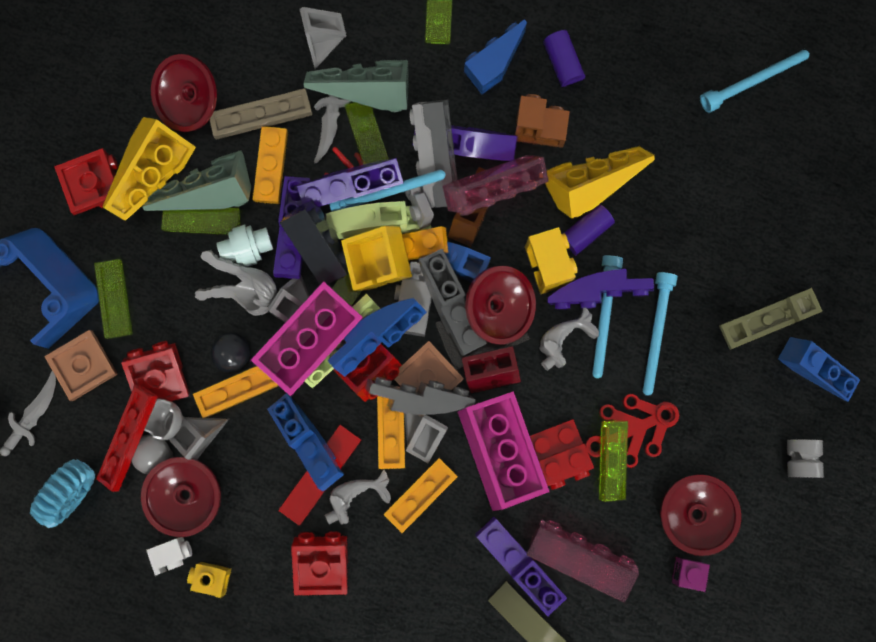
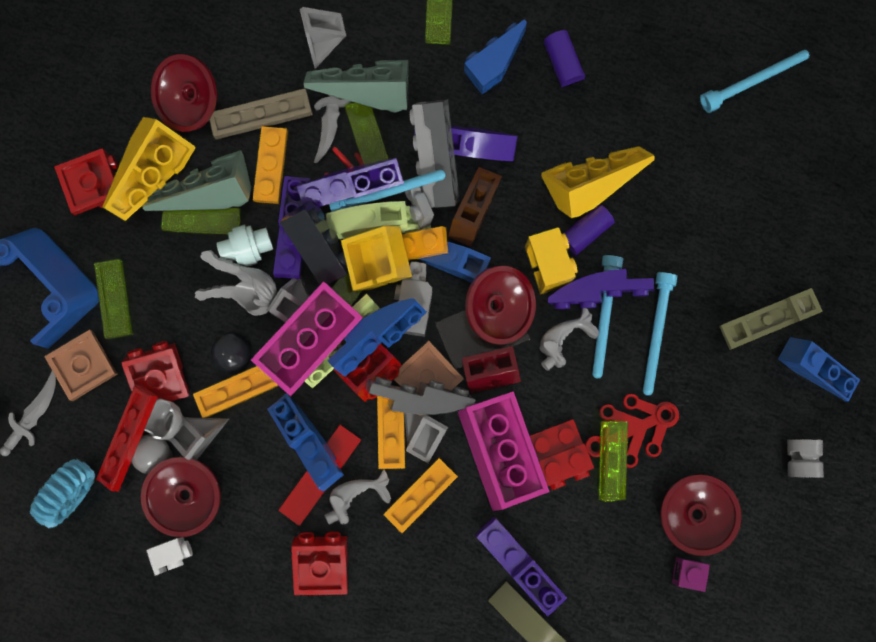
(218, 576): yellow brick -> none
(449, 300): dark grey slope -> none
(495, 184): clear pink brick -> none
(541, 124): dark orange brick -> none
(583, 560): clear pink brick -> none

